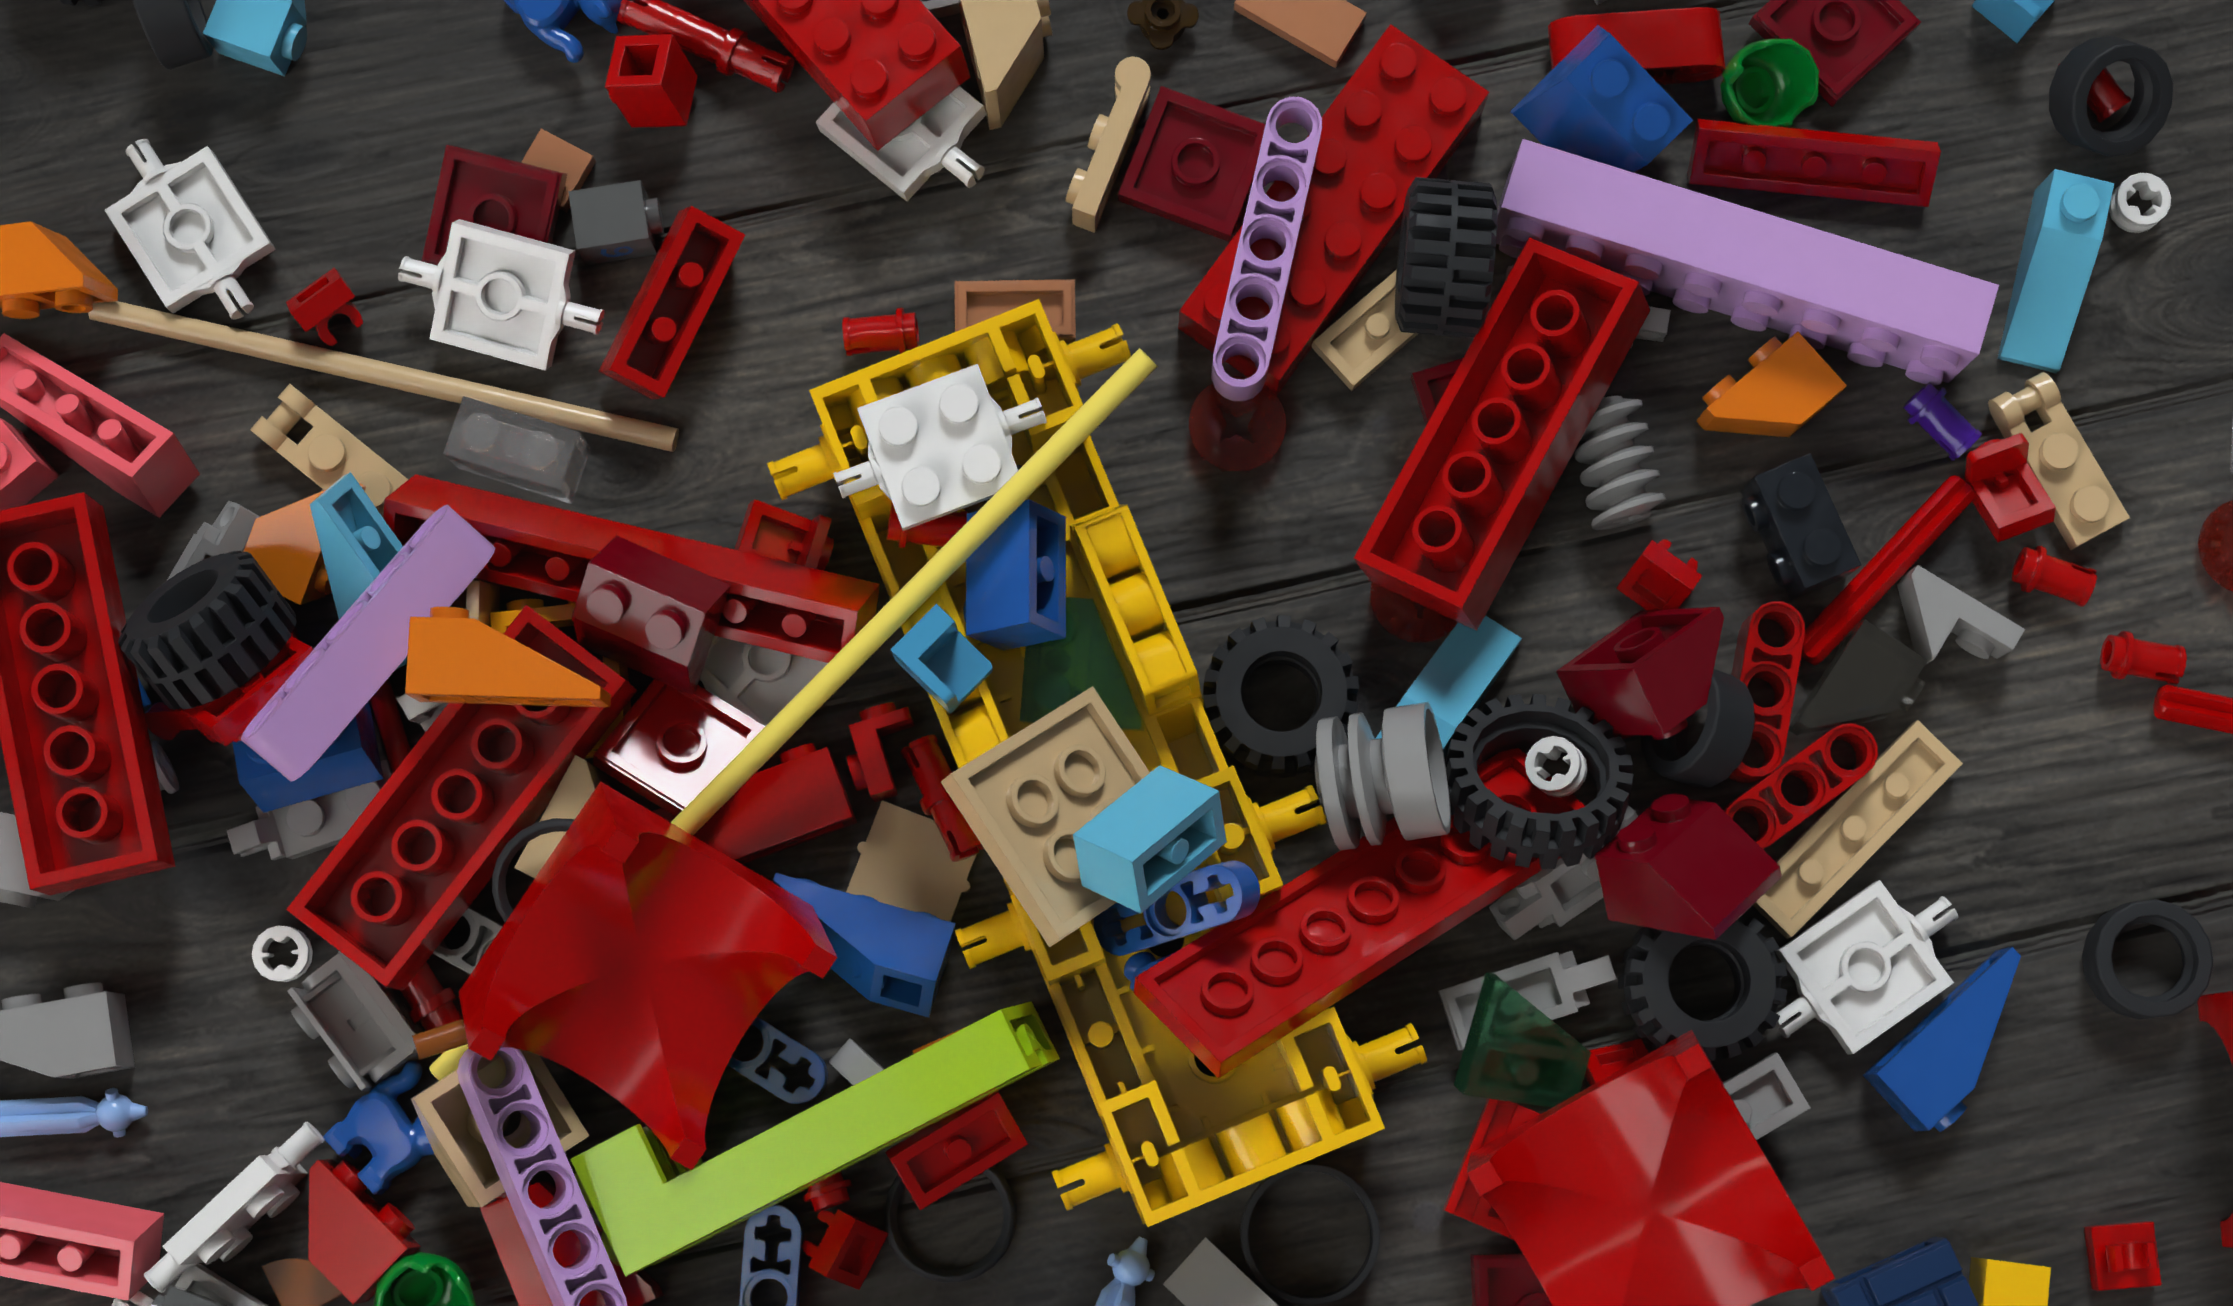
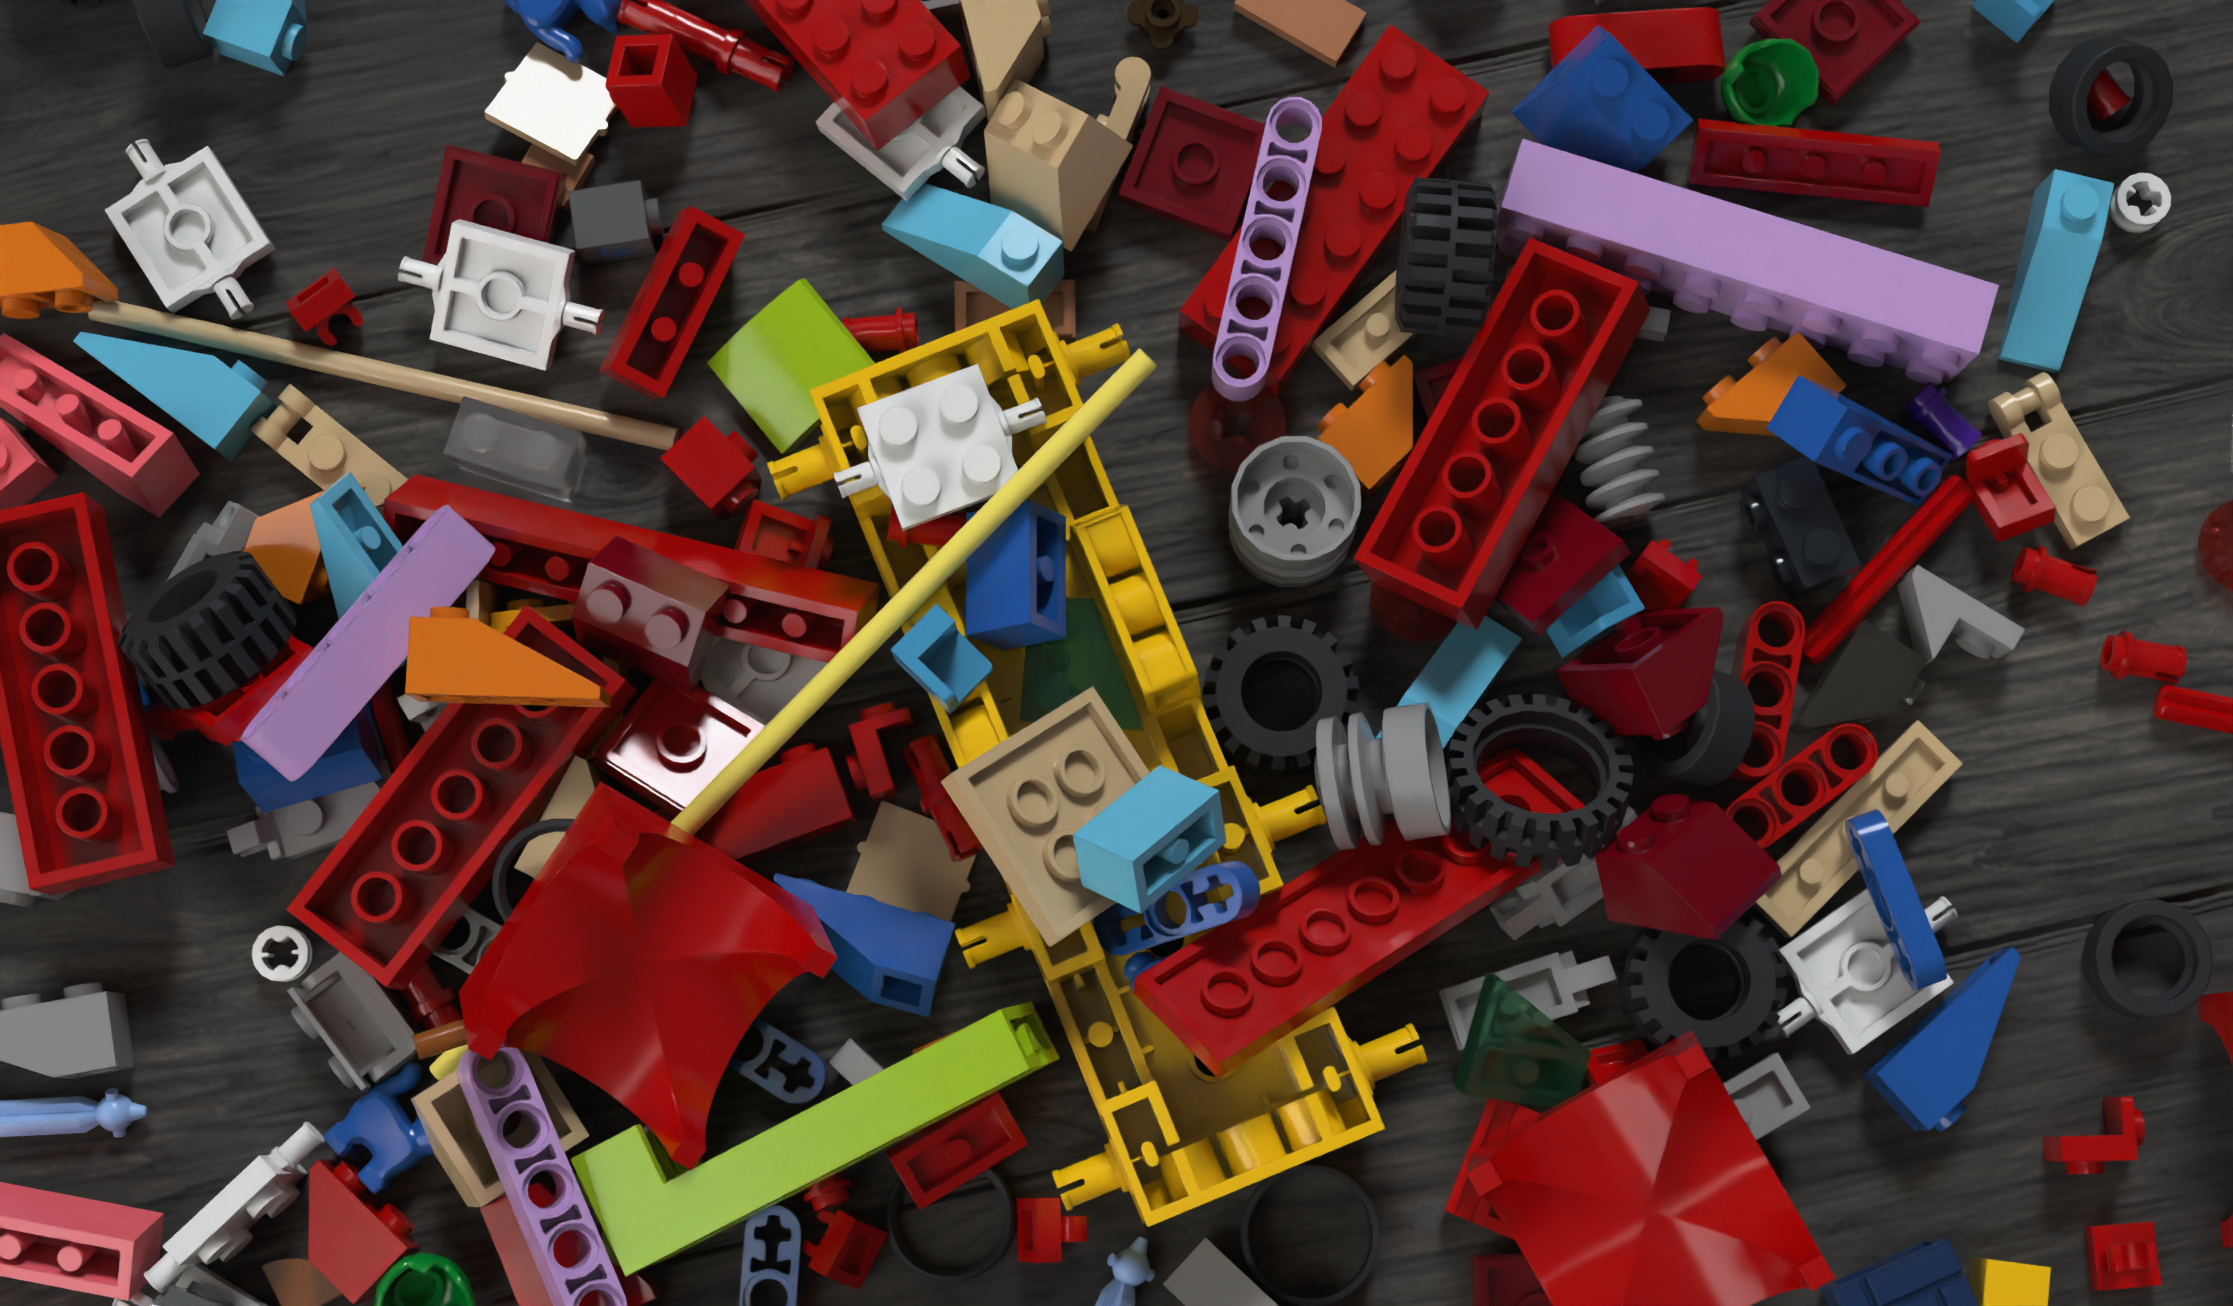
(190, 386): none -> medium azure slope
(553, 104): none -> piece
(714, 468): none -> red brick
(781, 357): none -> lime slope
(980, 244): none -> medium azure slope
(1043, 1229): none -> red tile
(1050, 161): none -> tan slope
(1299, 479): none -> light grey wheel
(1377, 427): none -> orange slope
(1558, 564): none -> dark red plate
(1560, 784): white bush -> none
(1596, 613): none -> dark azure panel
(1858, 442): none -> blue slope
(1895, 899): none -> blue beam
(2087, 1154): none -> red bracket

